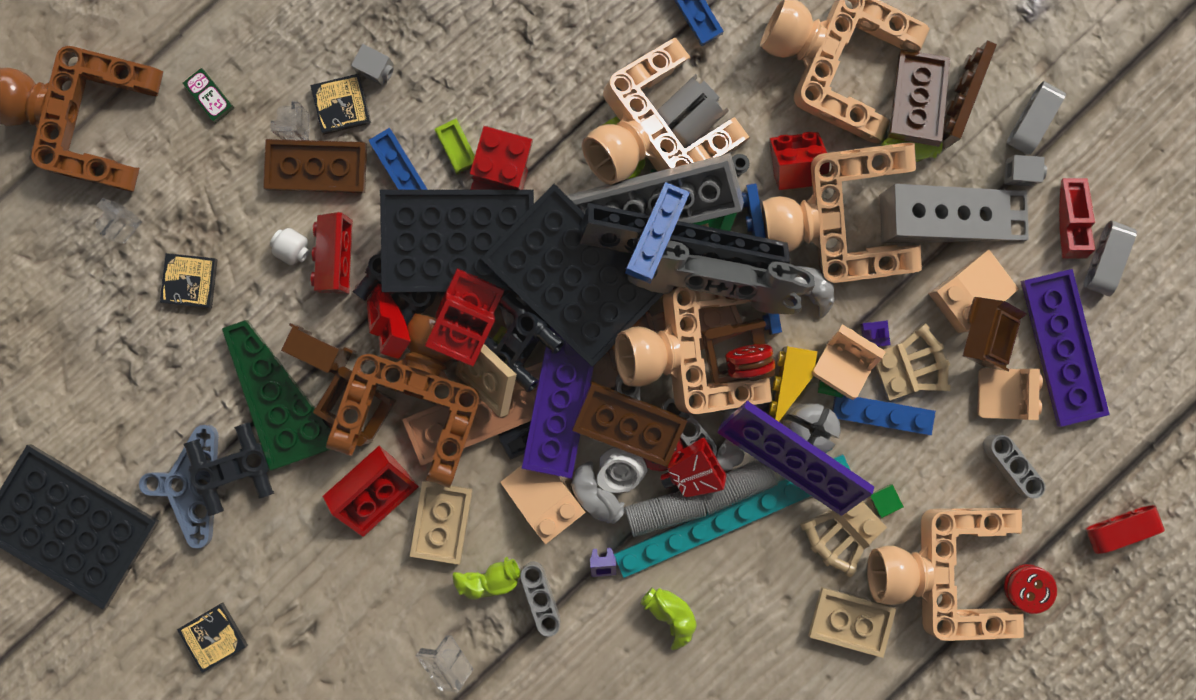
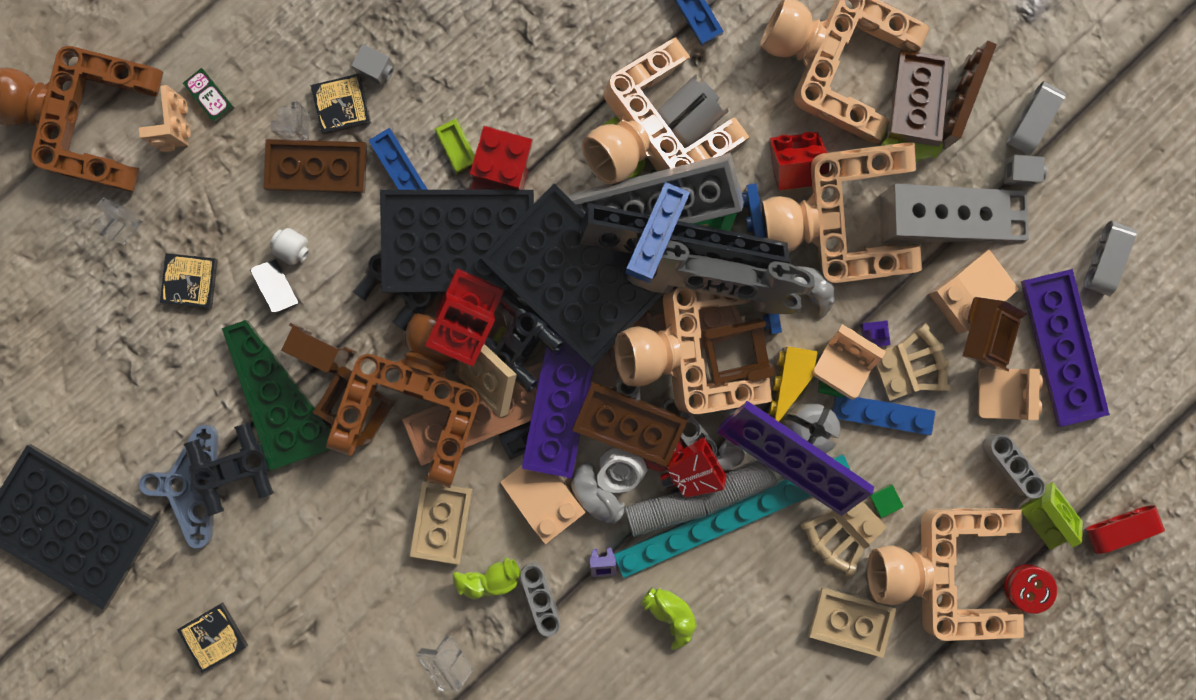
(175, 129): none -> light nougat bracket
(274, 286): none -> slope
(332, 253): red slope -> none
(370, 491): red slope -> none
(387, 323): red slope -> none
(743, 161): dark grey pin -> none
(750, 361): red head -> none
(1054, 518): none -> lime bracket
(1076, 219): red slope -> none

